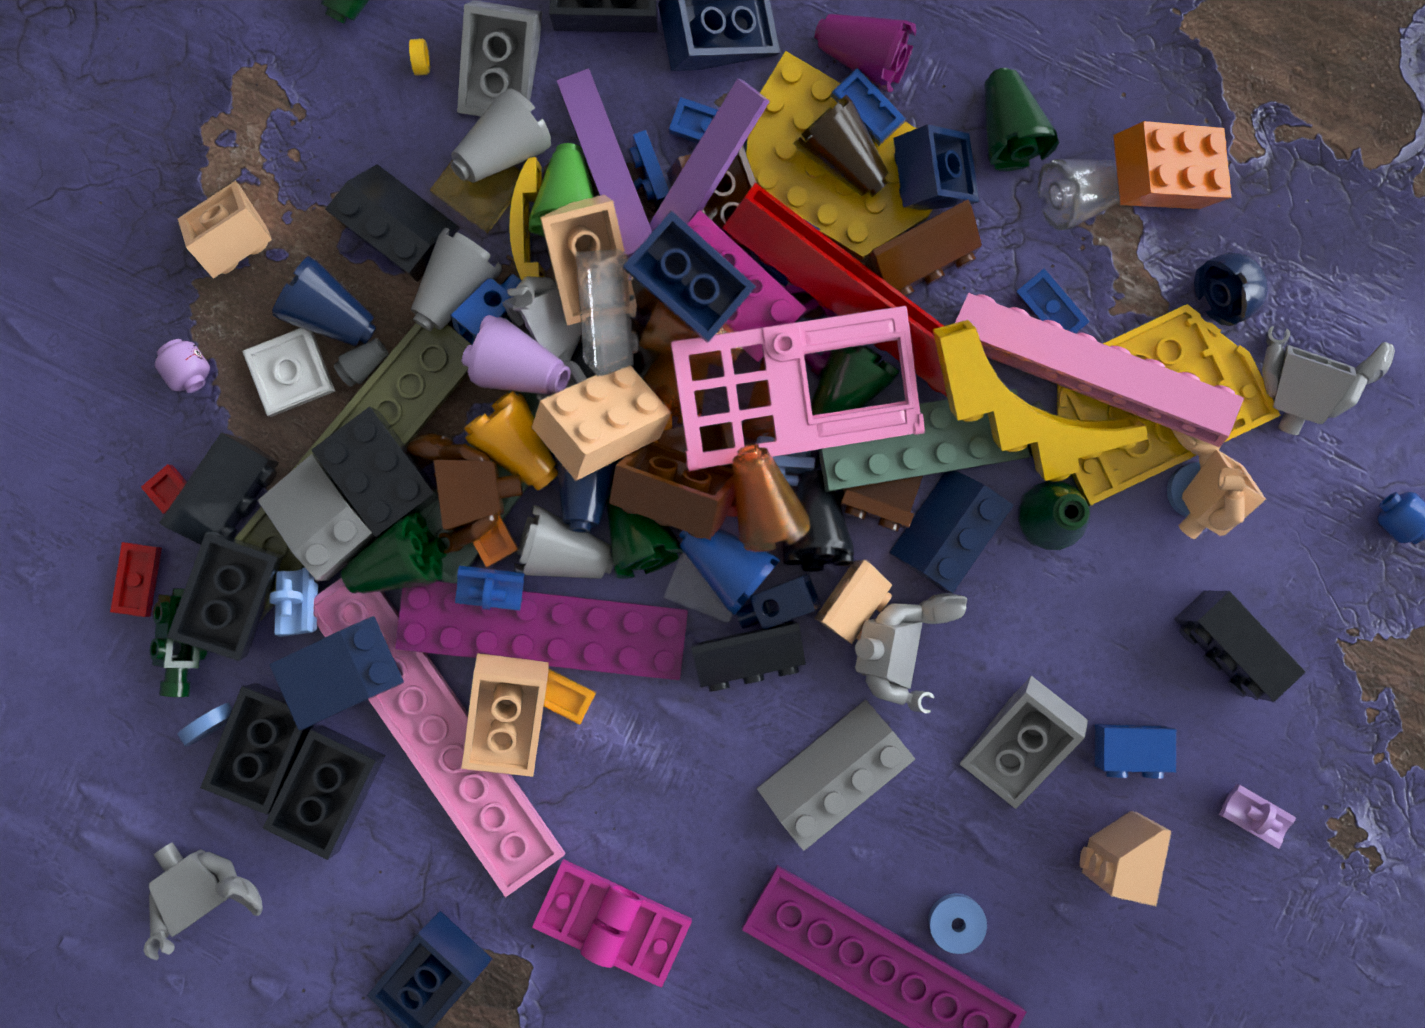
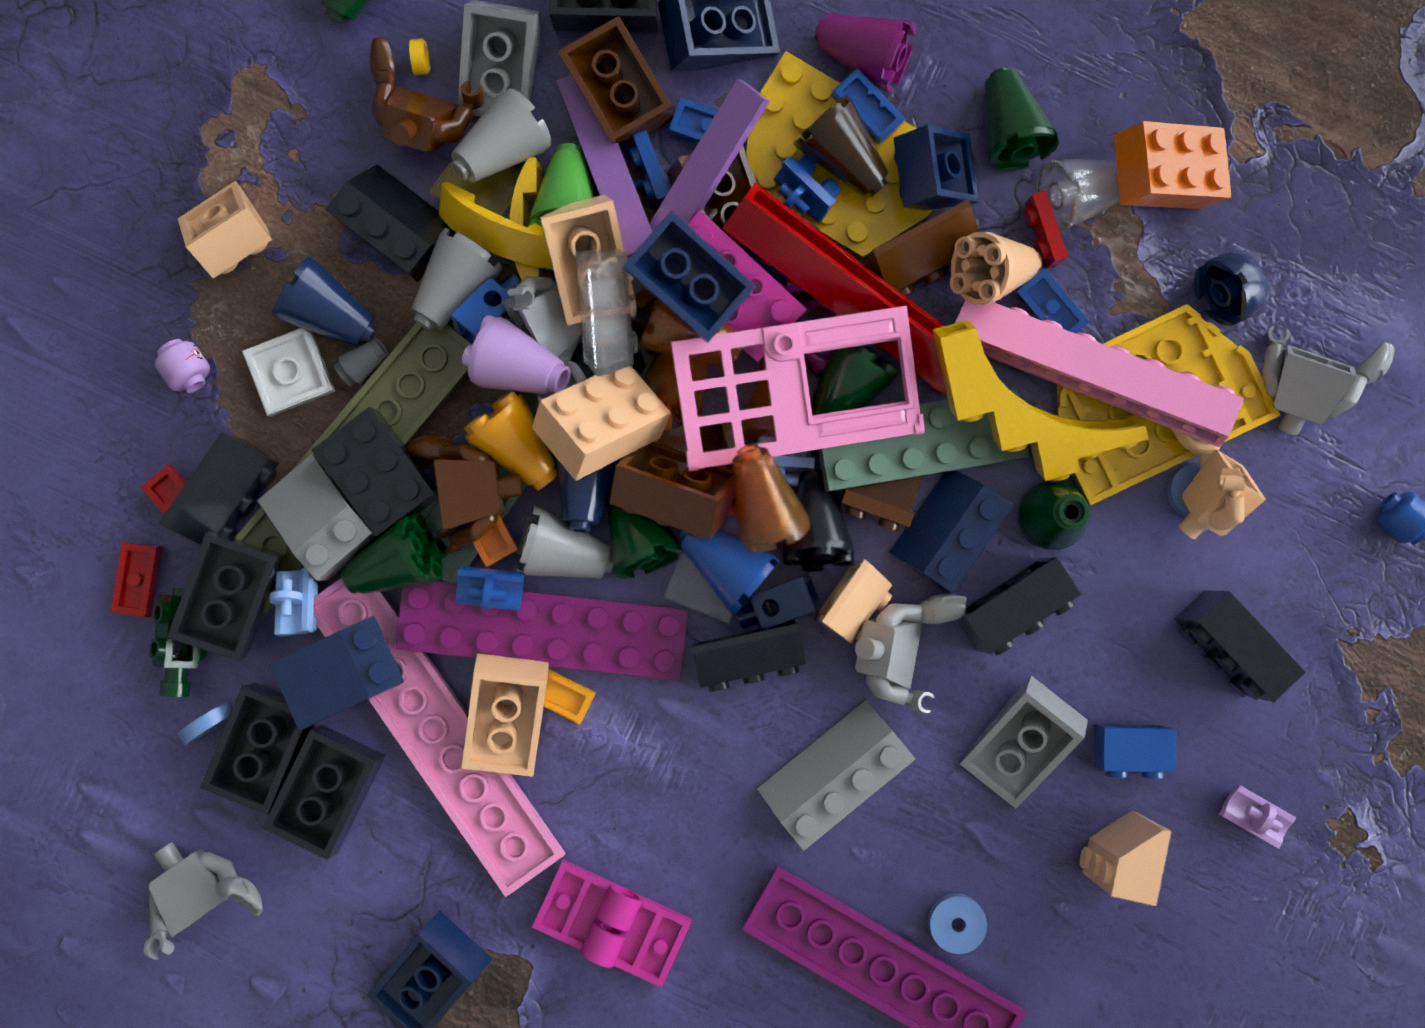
(414, 117): none -> reddish brown torso
(491, 230): none -> yellow slope
(617, 82): none -> reddish brown slope
(803, 191): none -> blue hips
(991, 267): none -> light nougat cone
(1019, 606): none -> black brick
(1049, 241): none -> red plate

